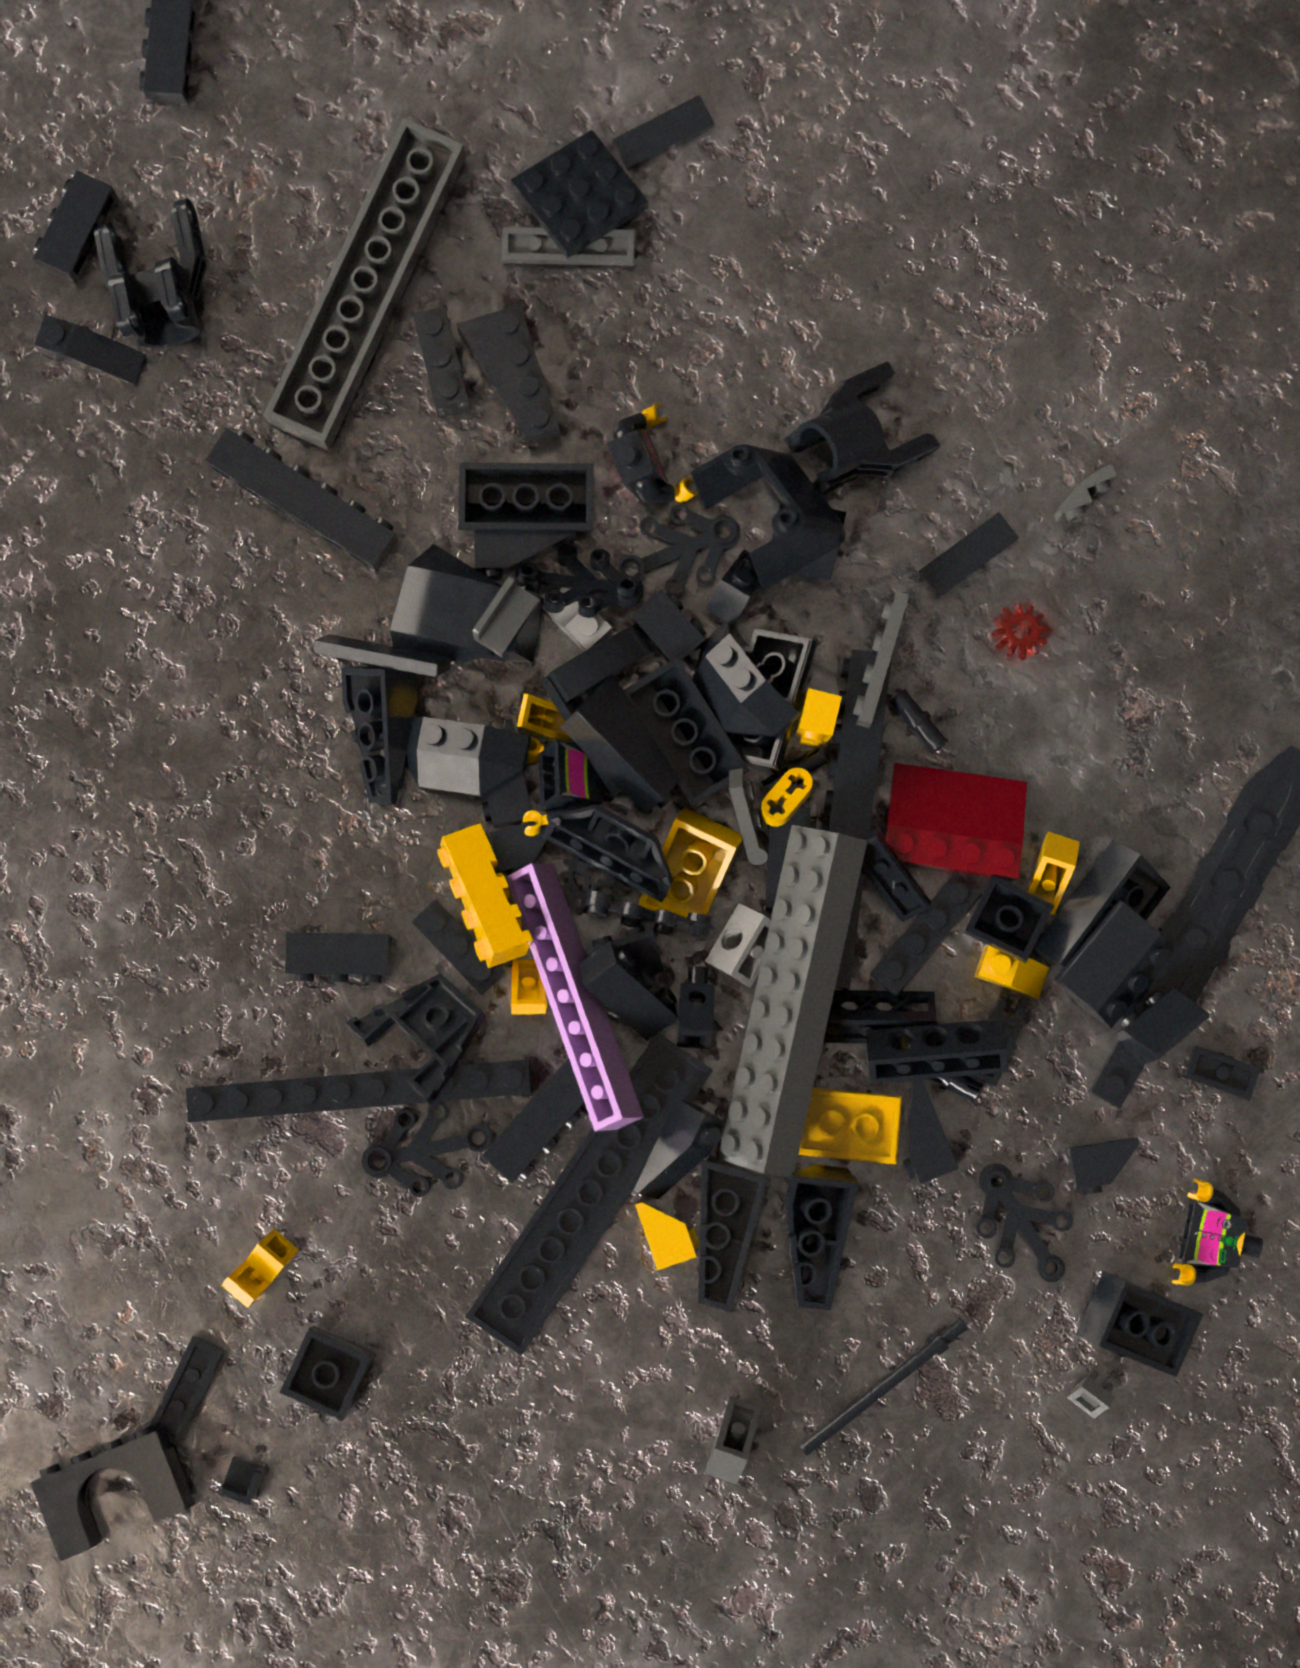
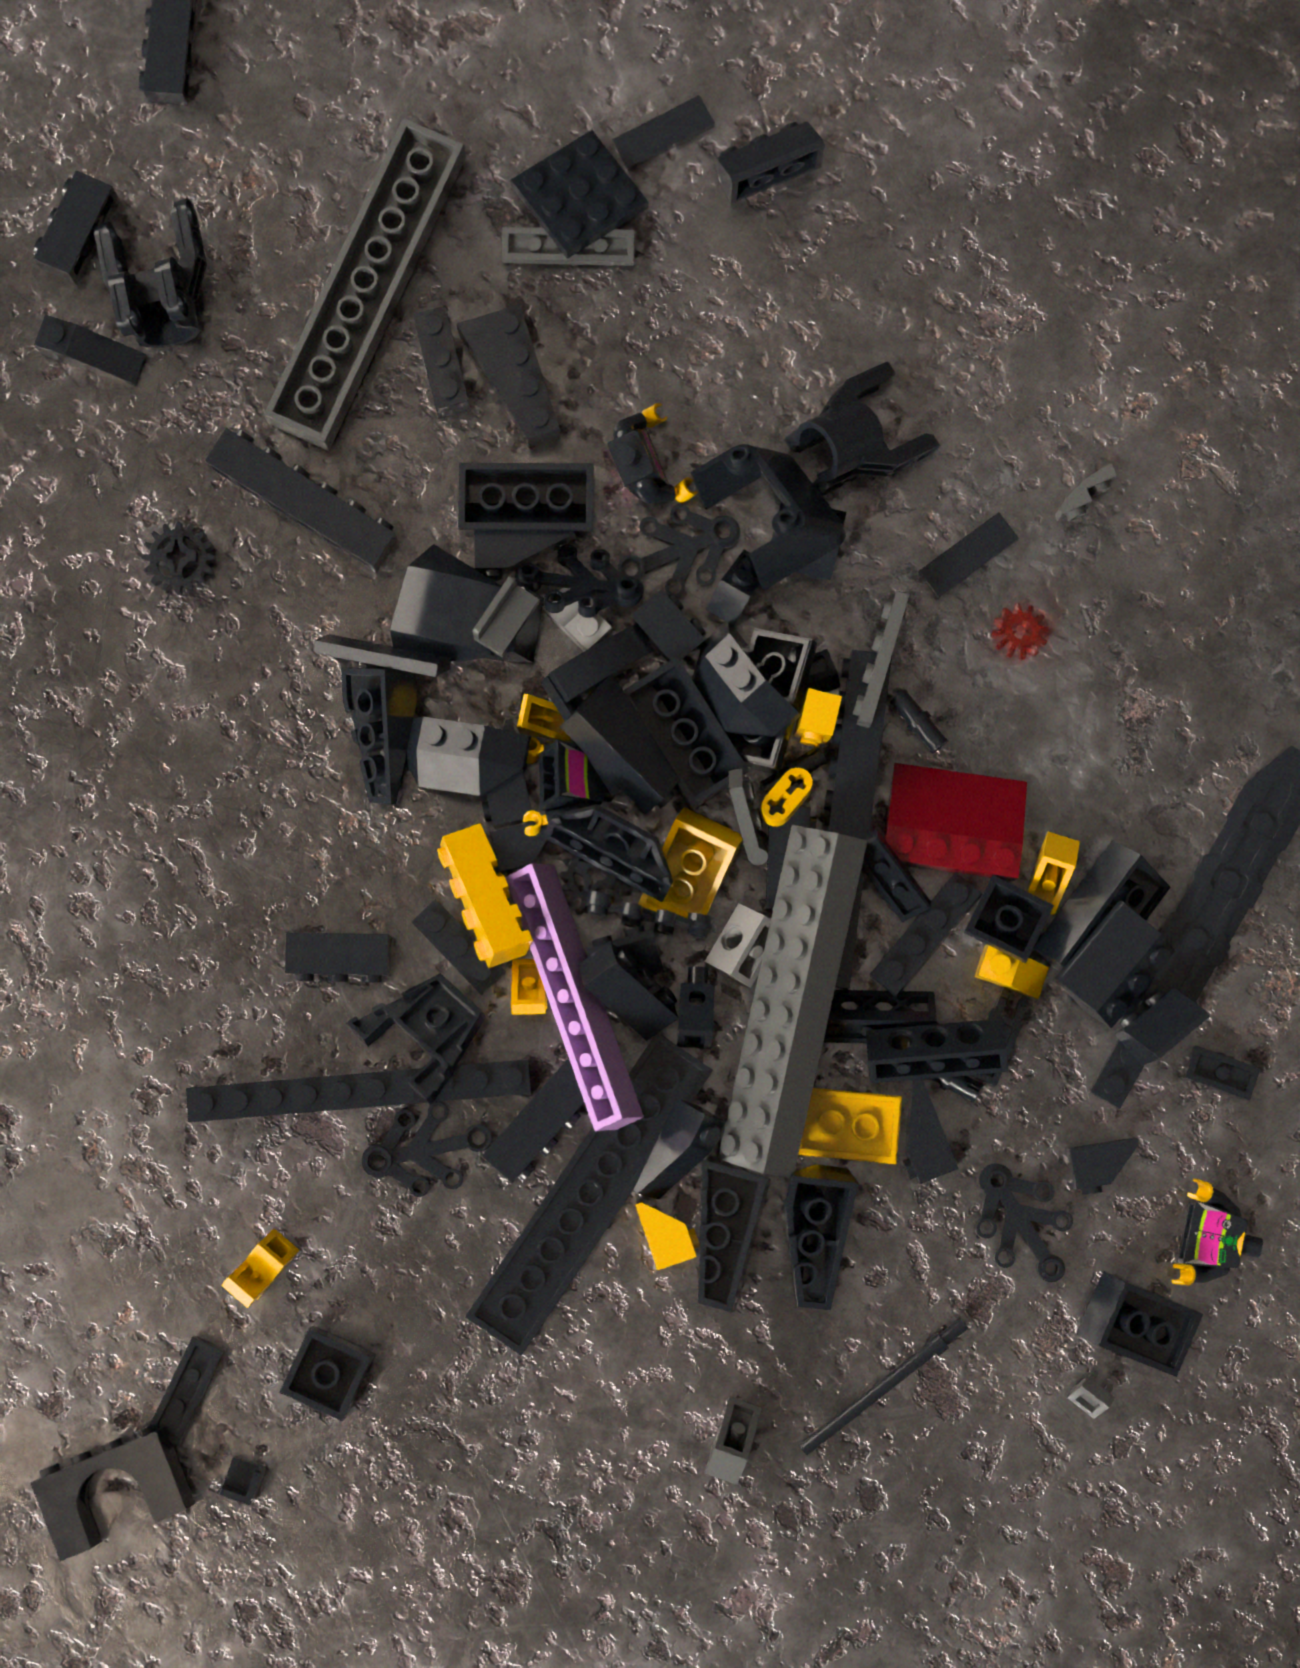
(164, 558): none -> black gear
(769, 160): none -> black slope
(823, 673): none -> black slope

